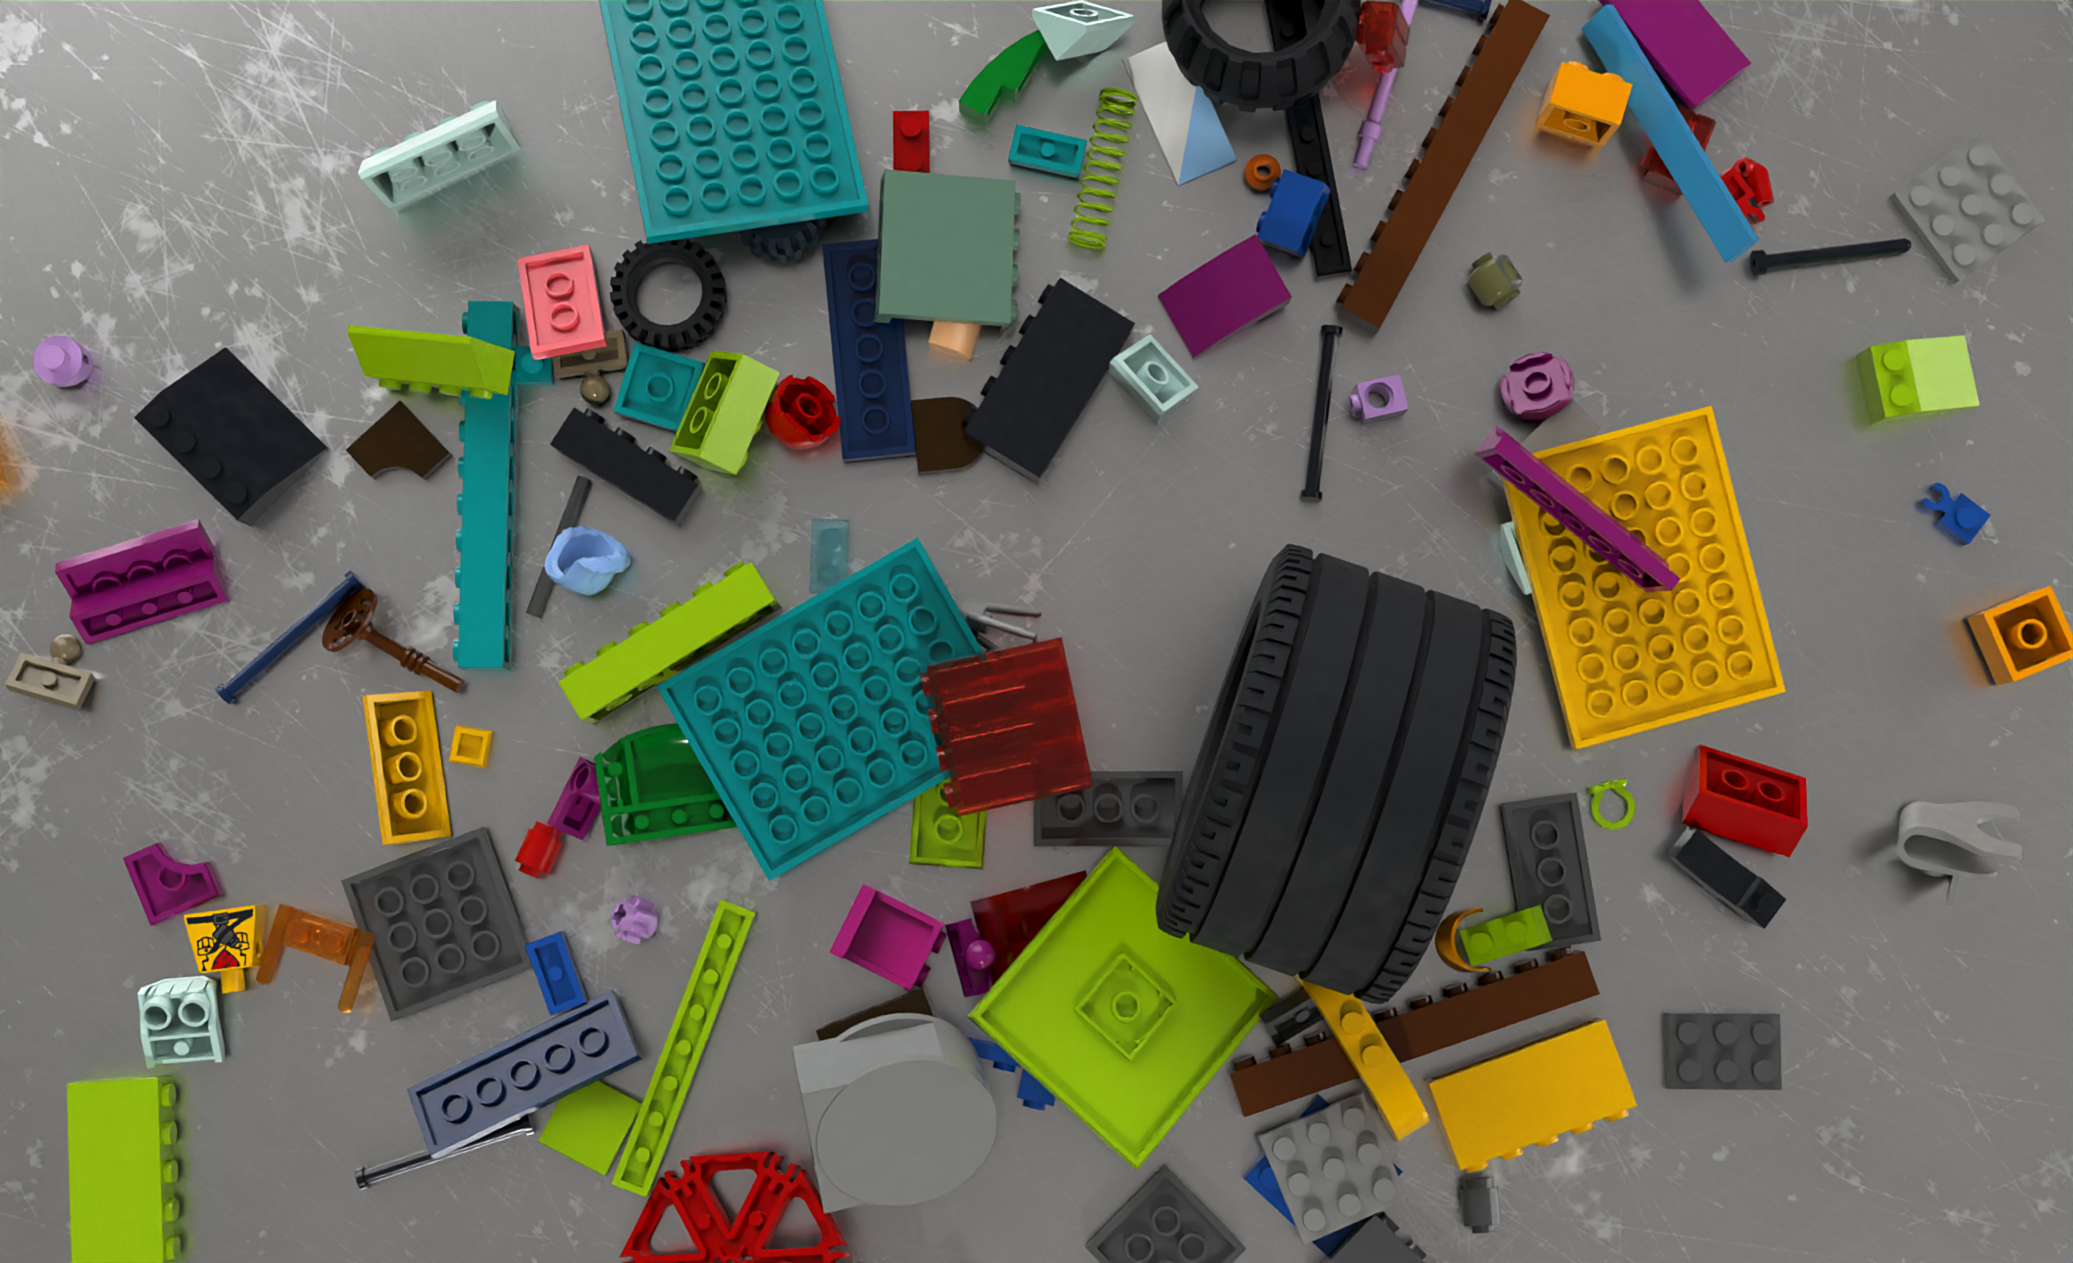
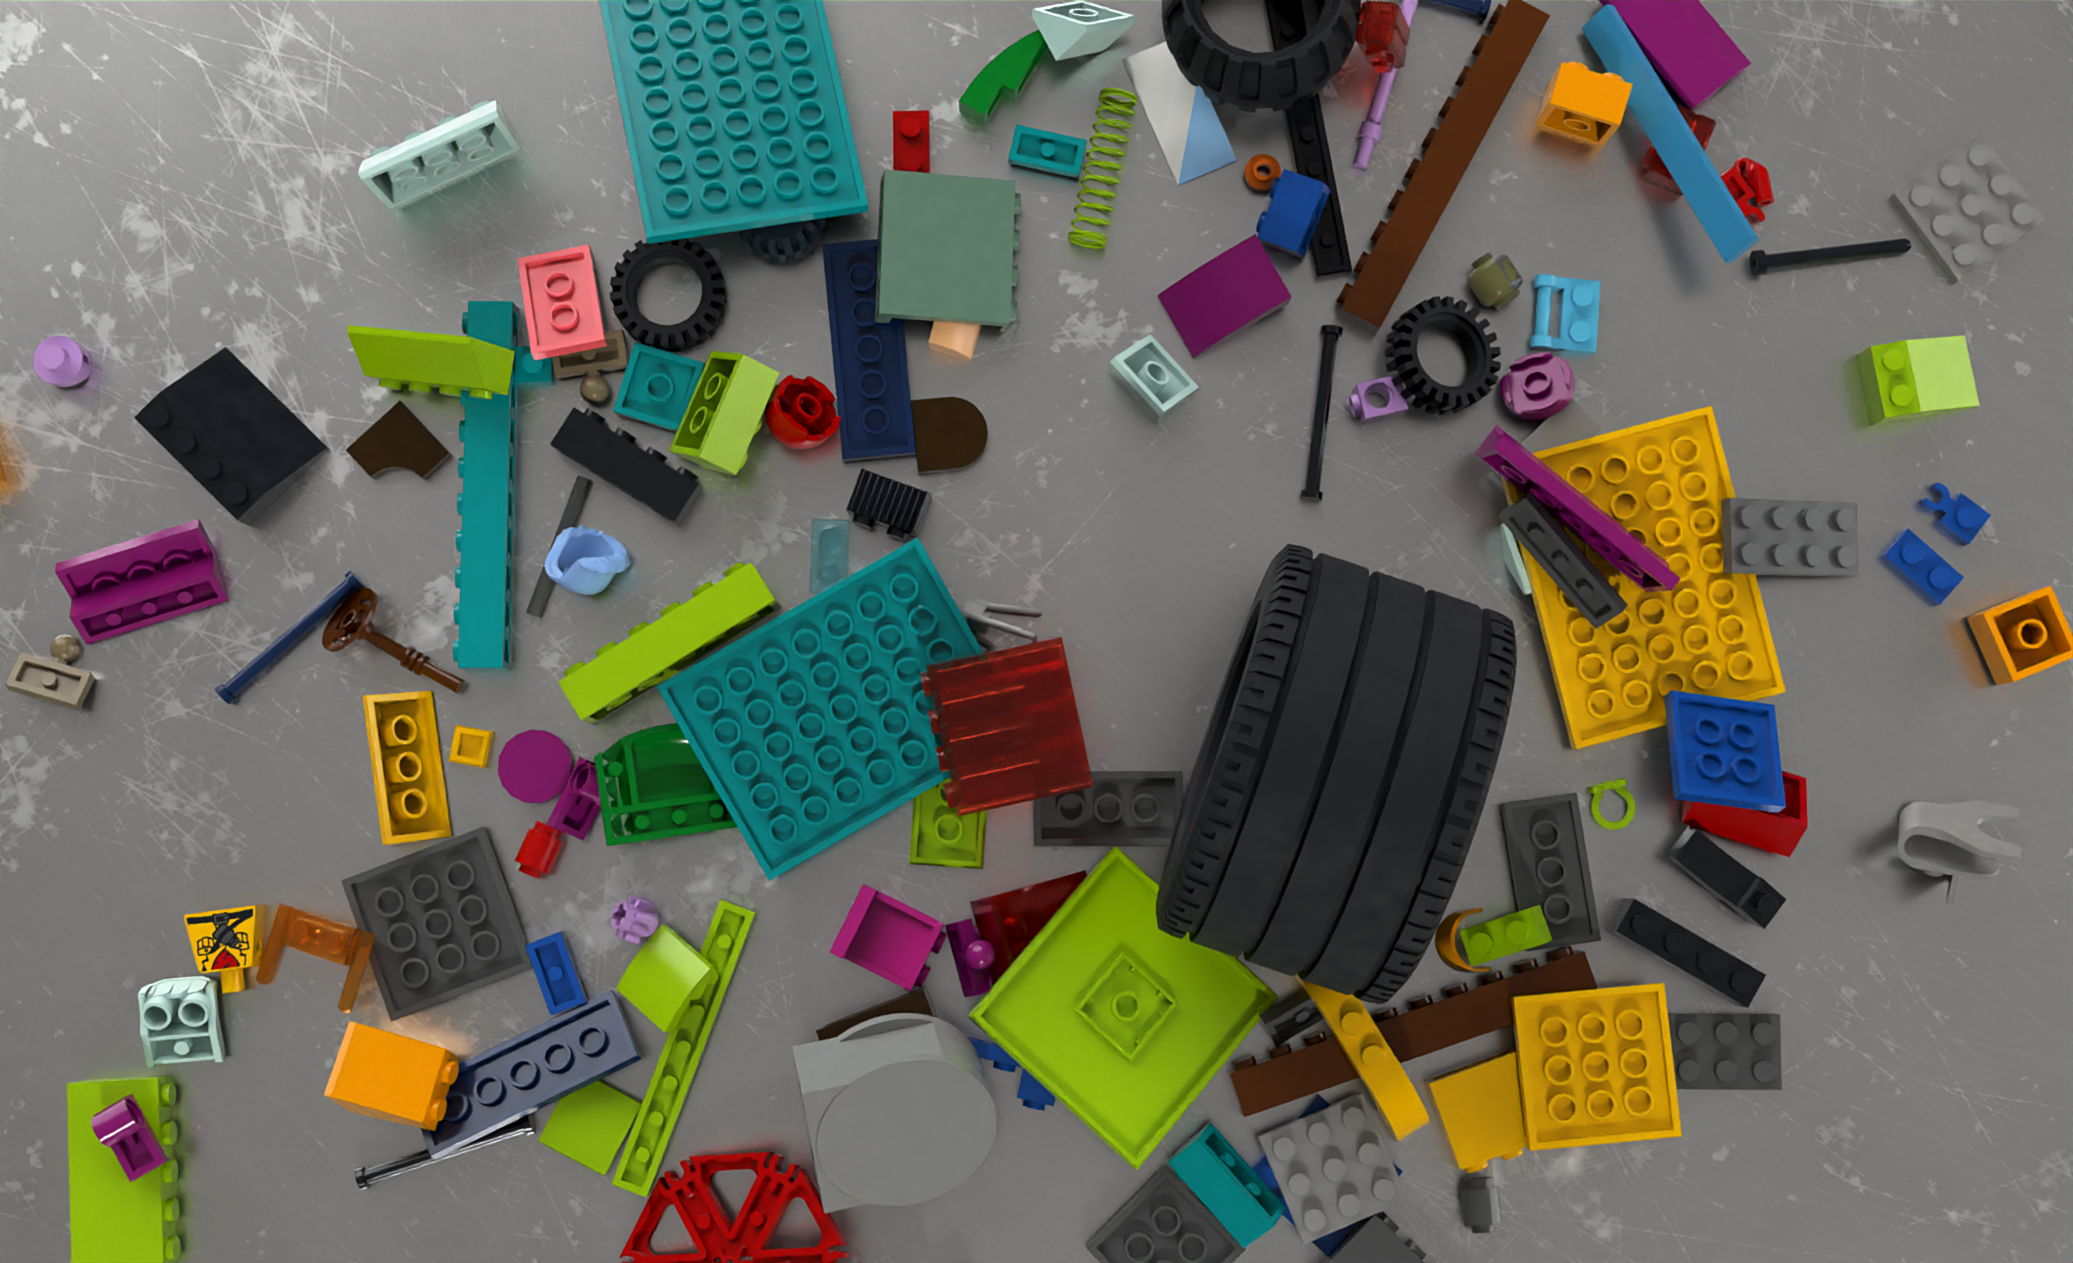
(130, 1137): none -> magenta plate
(169, 886): magenta tile -> none
(392, 1077): none -> light orange slope
(535, 766): none -> magenta tile
(665, 978): none -> lime slope
(889, 505): none -> black brick
(1046, 379): black brick -> none
(1227, 1185): none -> teal brick
(1468, 330): none -> black tyre
(1563, 560): none -> dark grey plate
(1576, 315): none -> medium azure plate
(1596, 1066): none -> yellow plate
(1686, 952): none -> black brick
(1724, 751): none -> blue plate
(1789, 537): none -> dark grey plate
(1921, 567): none -> blue plate

